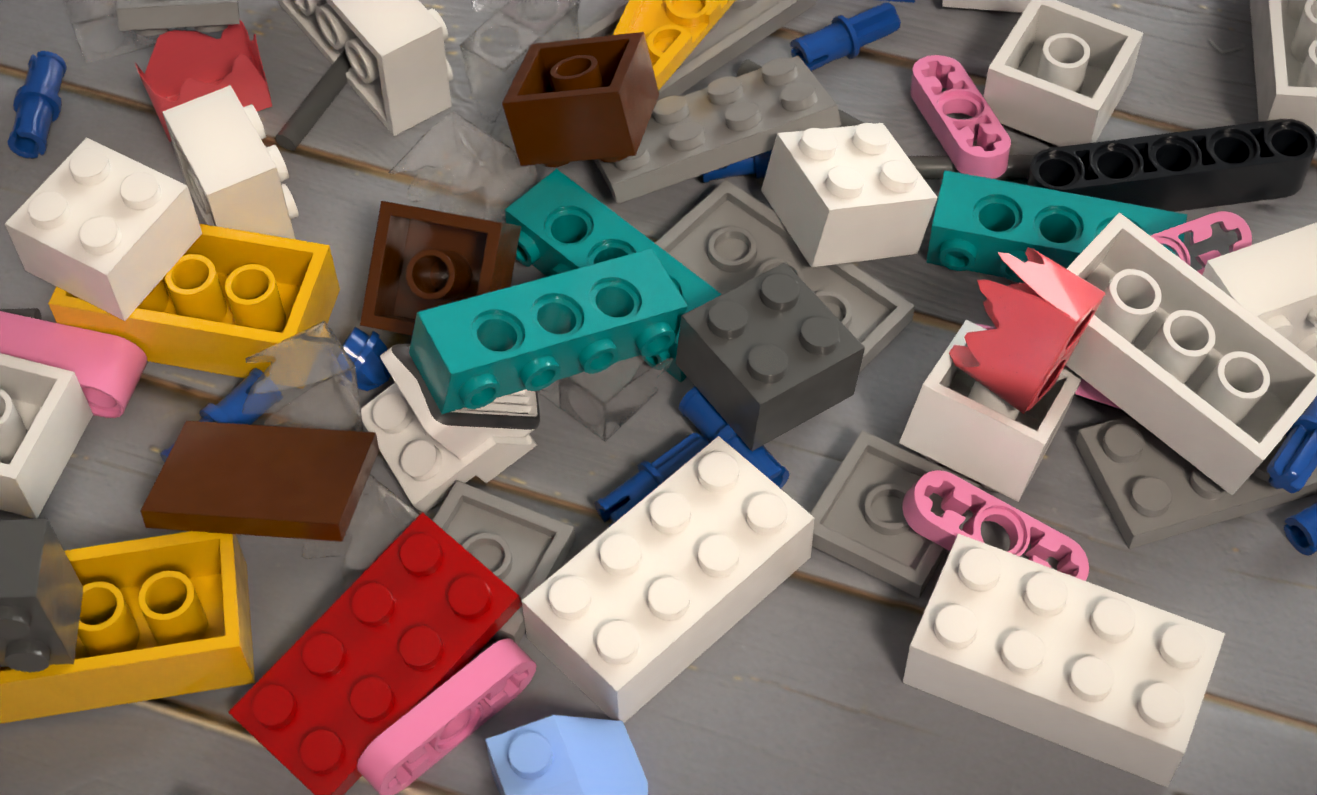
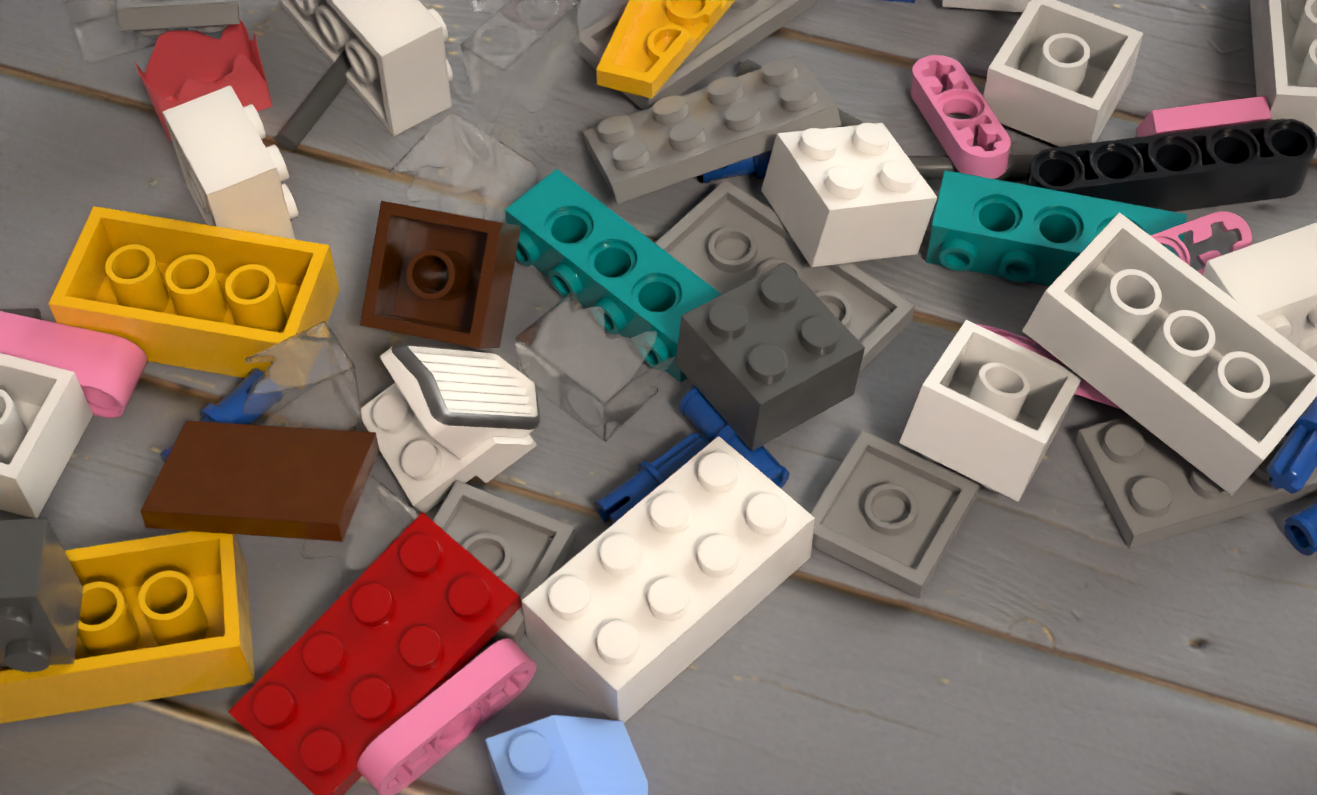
(37, 104): blue pin -> none
(105, 228): white brick -> none
(365, 354): blue plate -> none
(546, 330): teal brick -> none
(581, 100): reddish brown brick -> none
(846, 36): blue axle -> none
(962, 496): bright pink beam -> none
(1034, 332): coral piece -> none
(1063, 659): white brick -> none
(1205, 116): none -> bright pink plate

